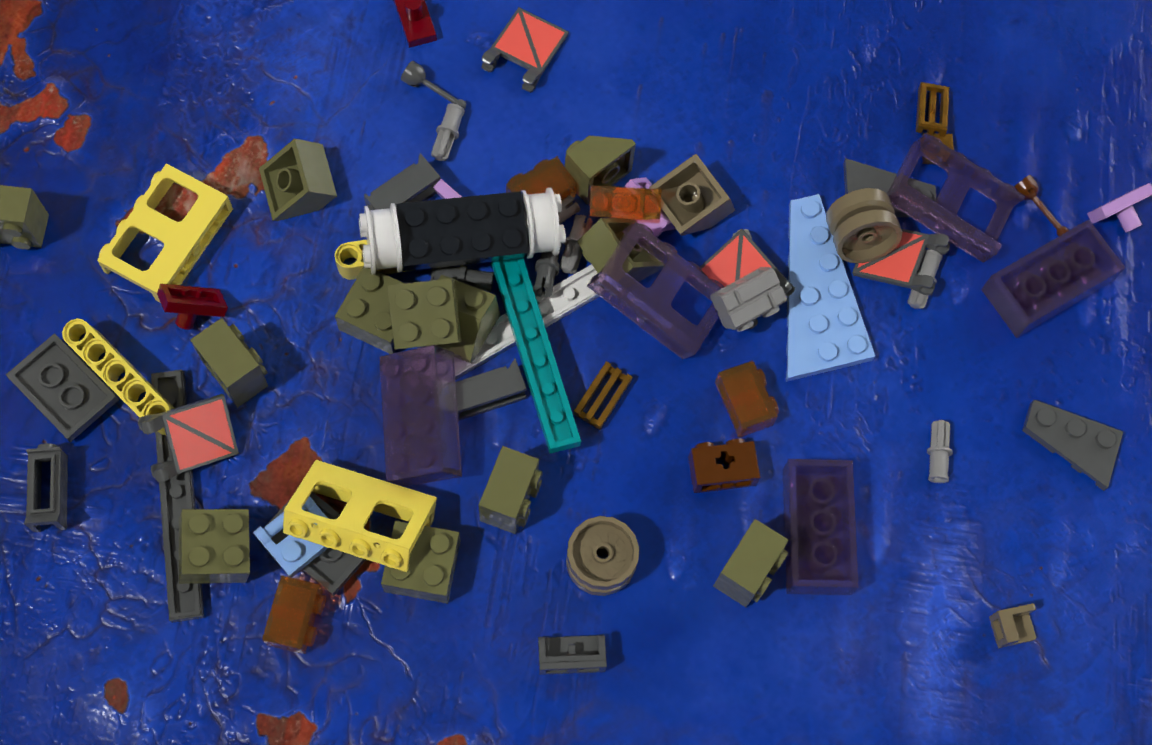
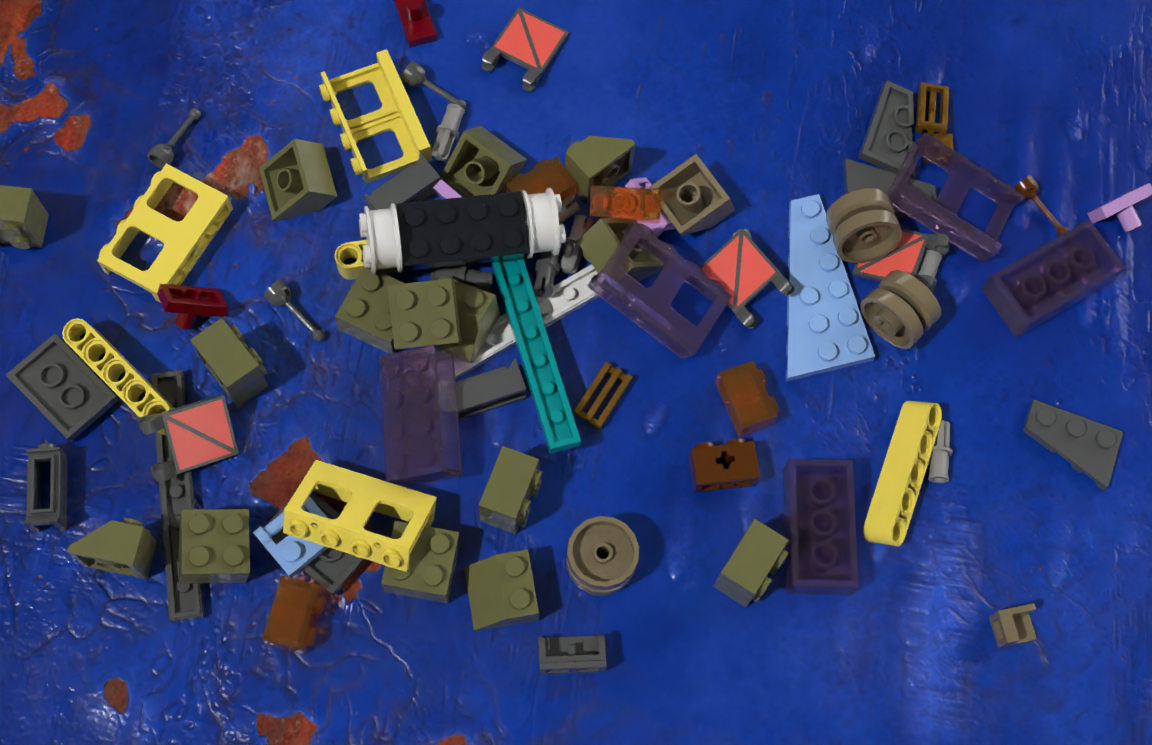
(117, 548): none -> olive slope
(162, 152): none -> dark grey hinge
(280, 295): none -> dark grey hinge
(394, 115): none -> light yellow window
(481, 164): none -> olive slope
(502, 591): none -> olive slope
(749, 298): light grey brick -> none
(890, 129): none -> dark grey wing
(900, 309): none -> dark tan wheel
(902, 473): none -> light yellow beam

